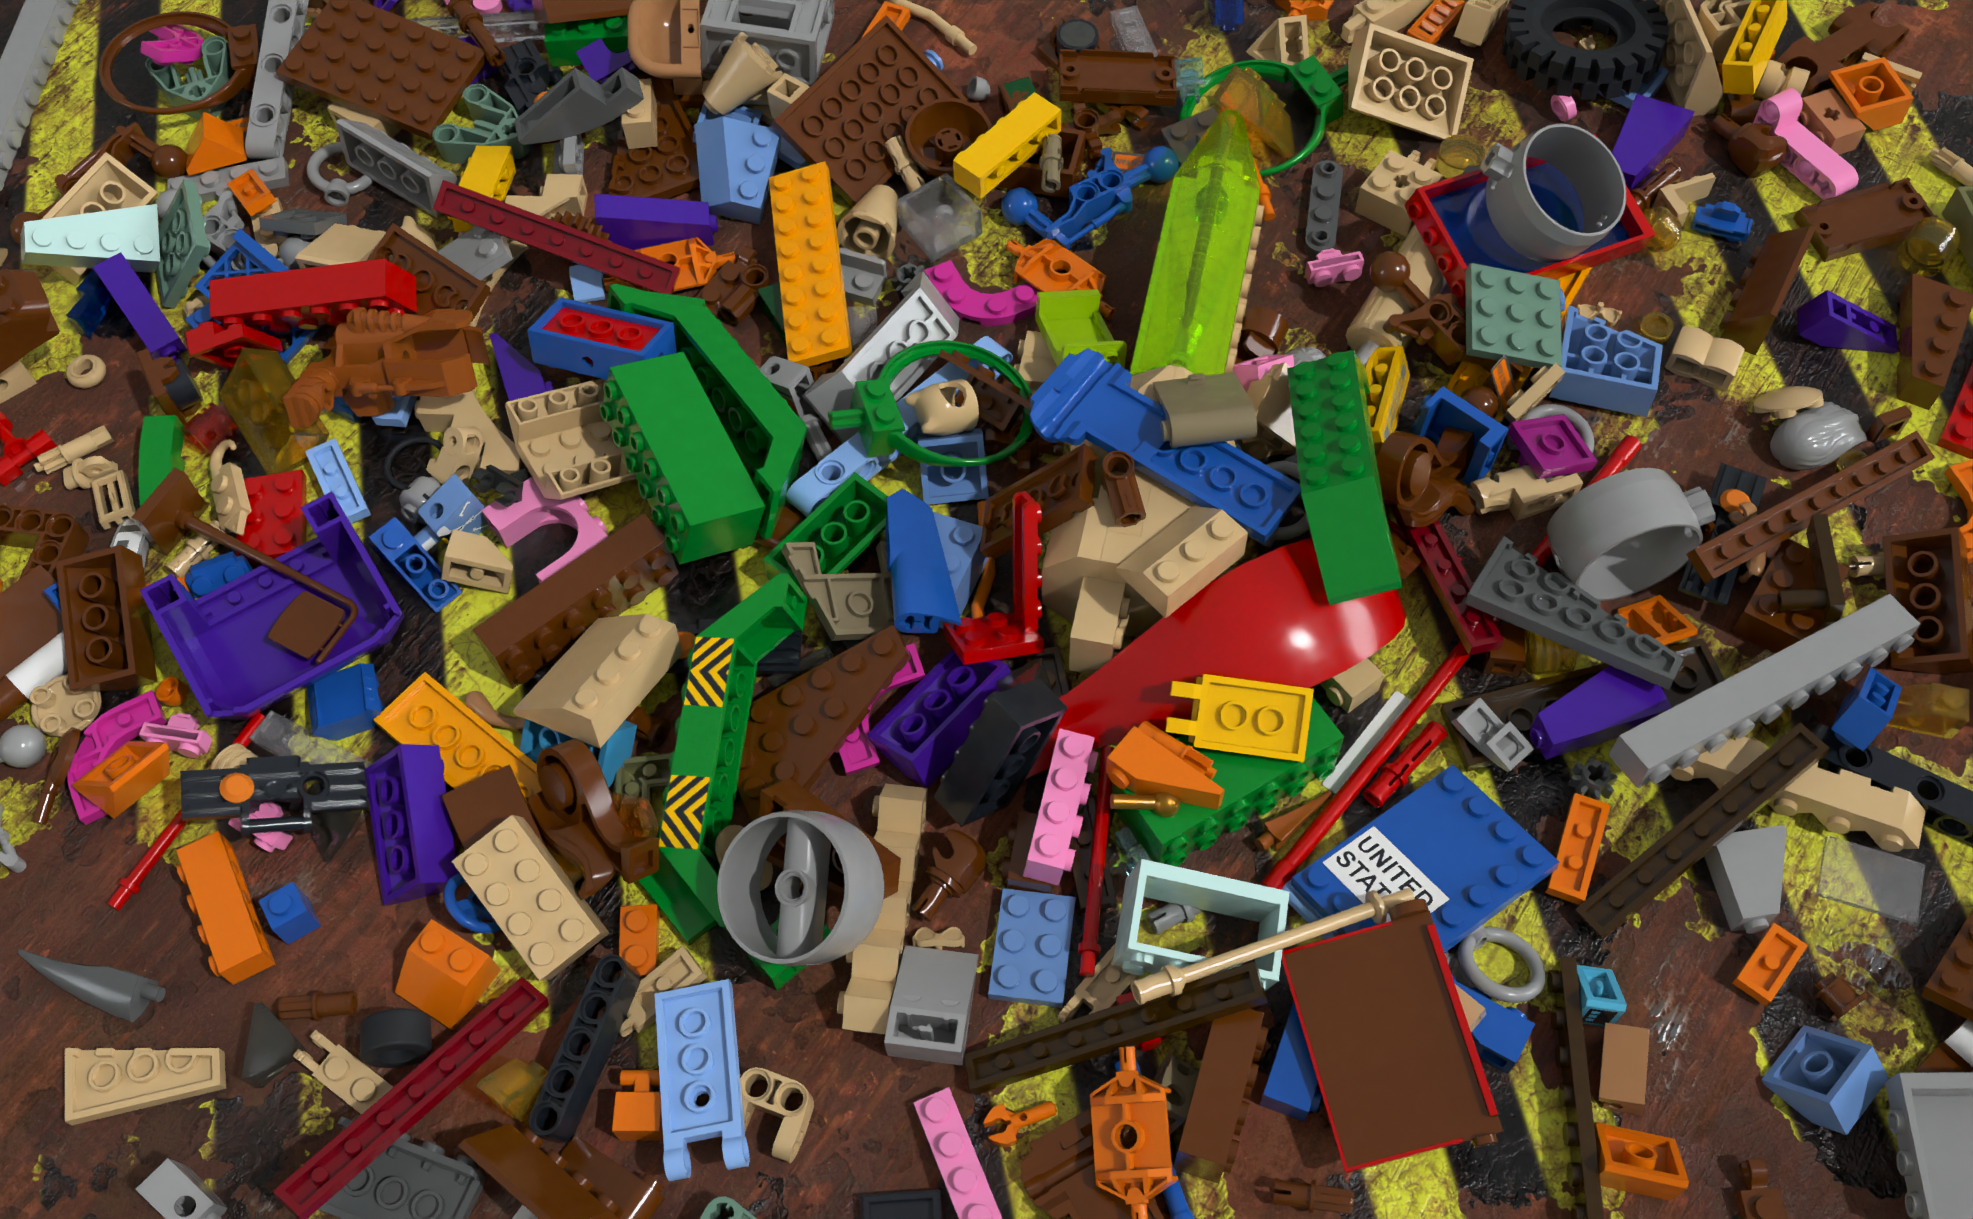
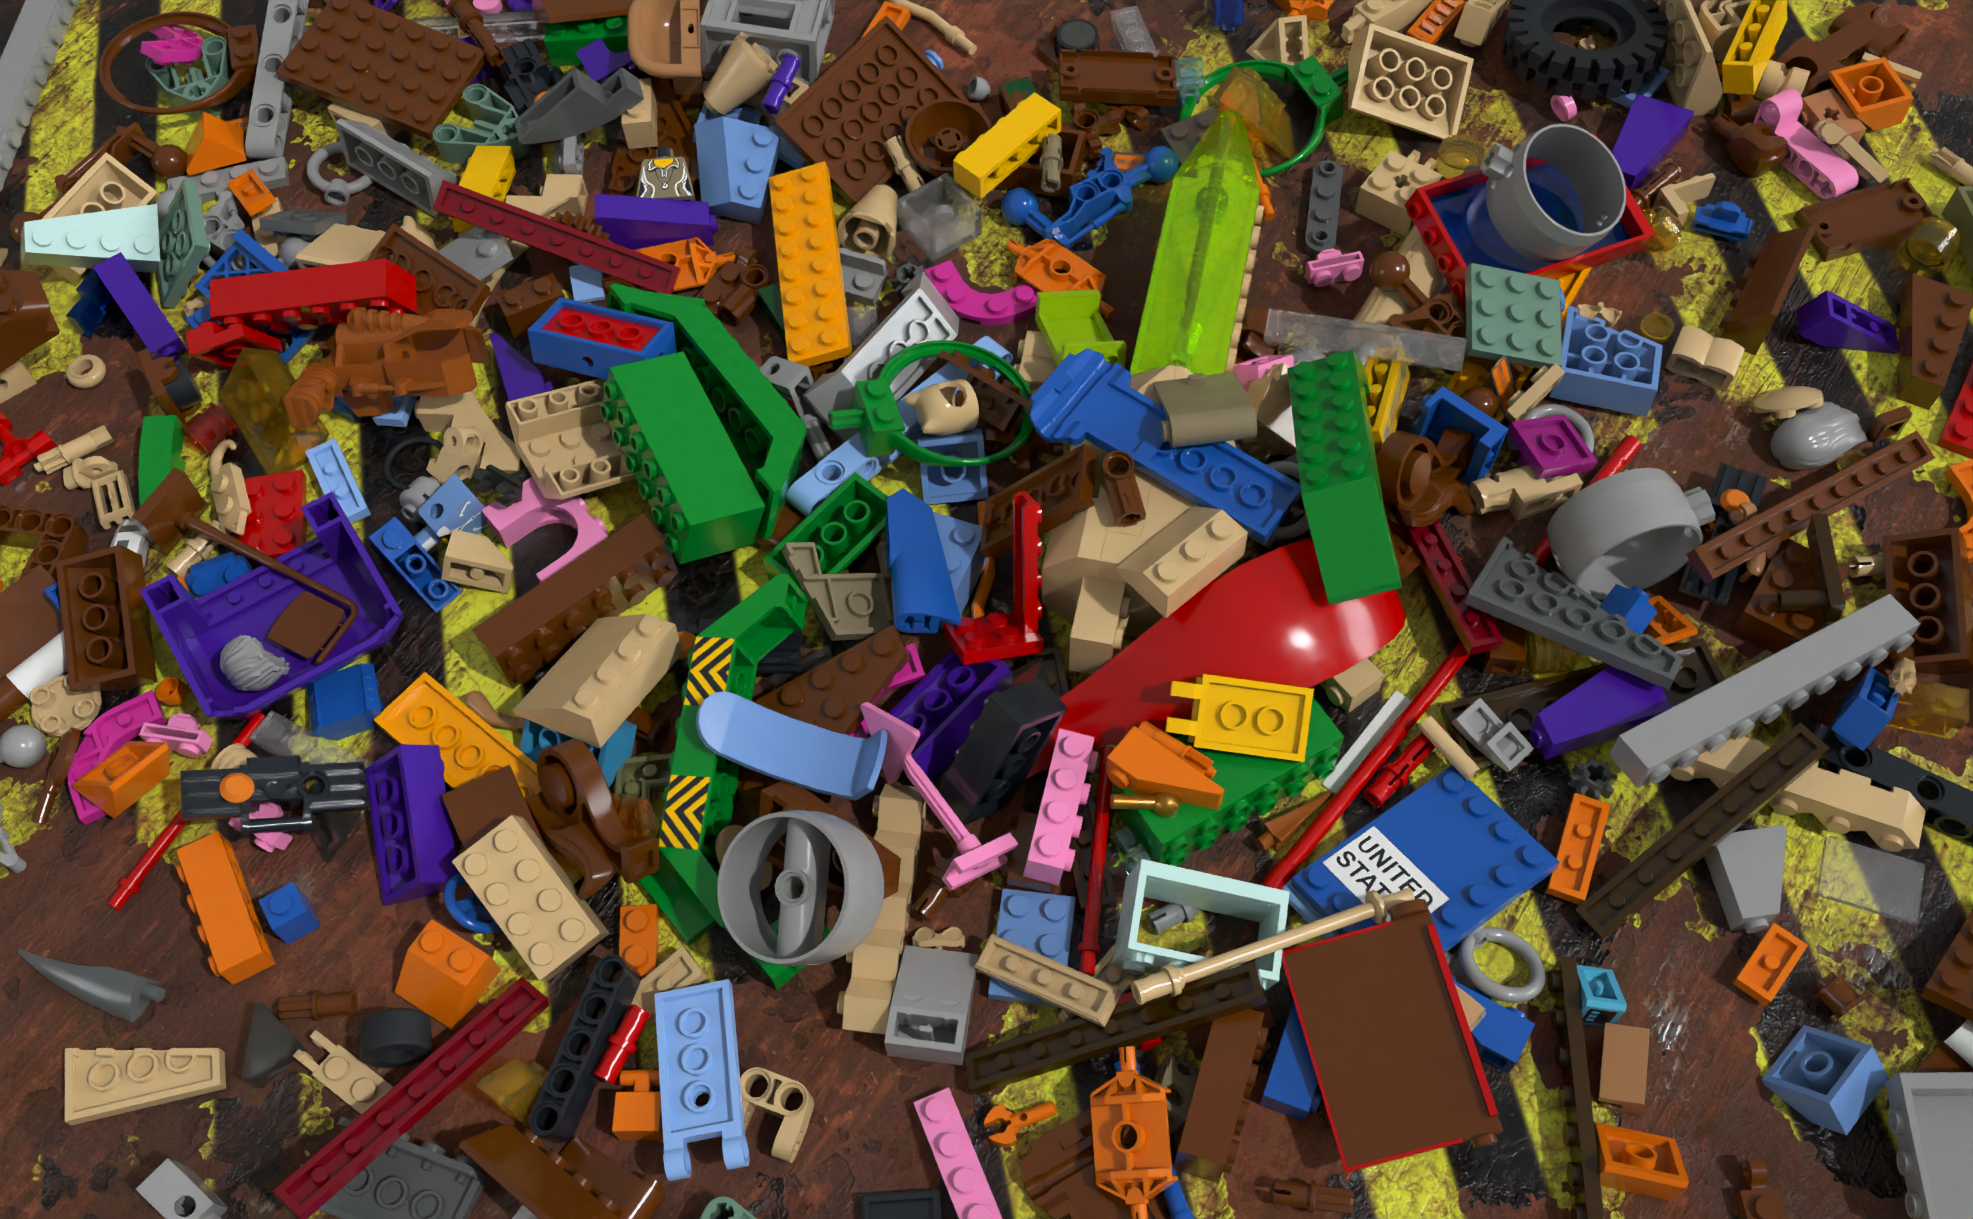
(249, 664): none -> light grey hair
(528, 302): none -> reddish brown brick
(622, 1044): none -> red pin
(665, 177): none -> dark tan torso
(780, 83): none -> dark purple pin
(789, 747): none -> medium blue piece
(975, 857): none -> bright pink piece
(1048, 980): none -> tan tile
(1365, 338): none -> clear slope
(1448, 747): none -> tan piece
(1631, 605): none -> blue brick
(1848, 149): none -> tan hinge
(1903, 676): none -> tan piece

